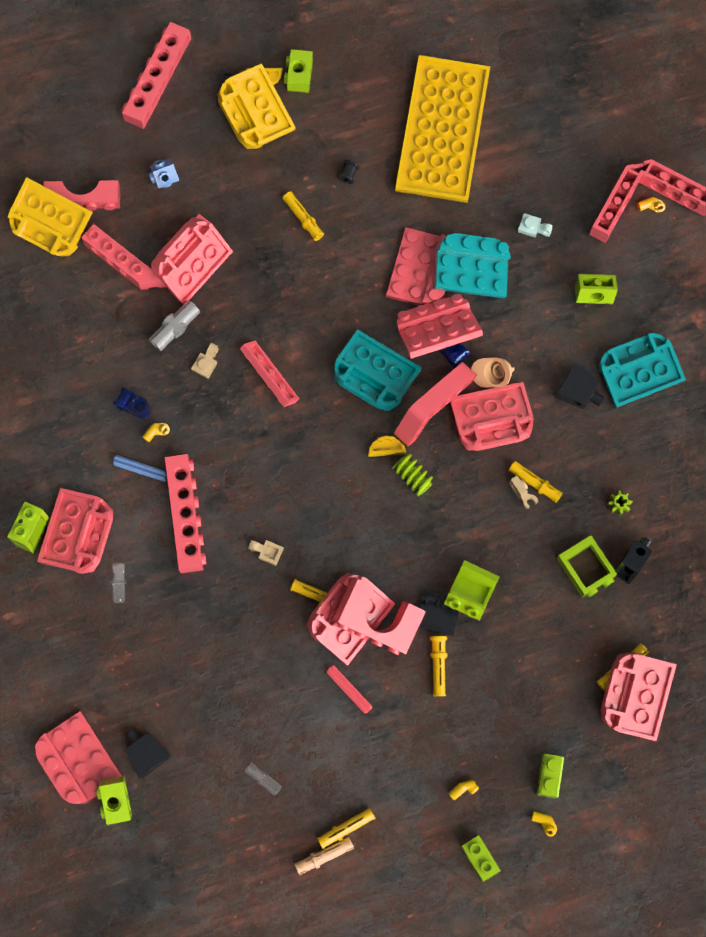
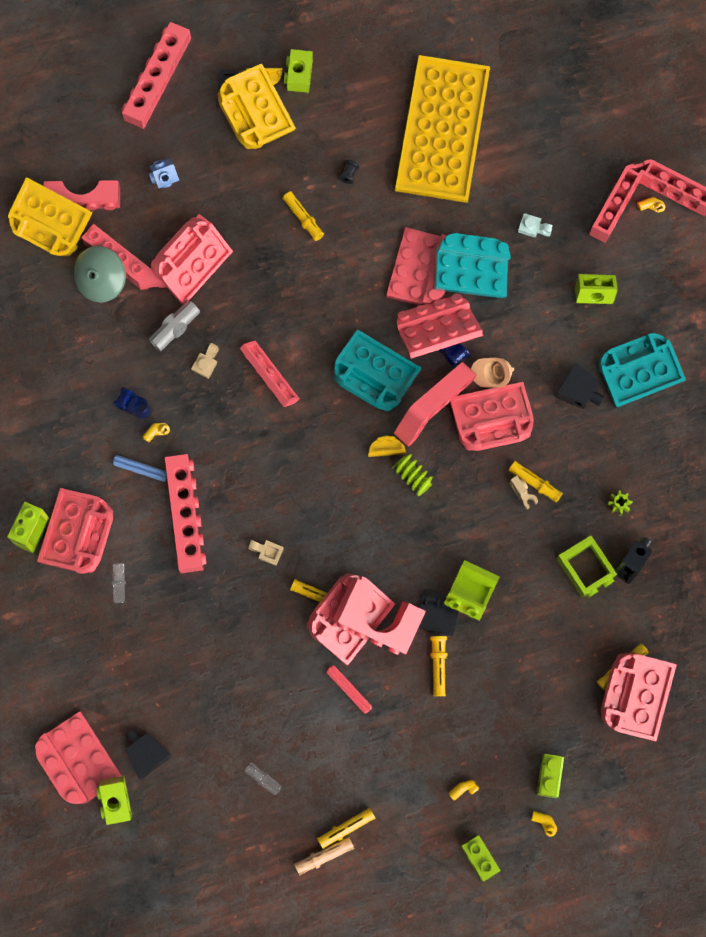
(108, 272): none -> sand green dish

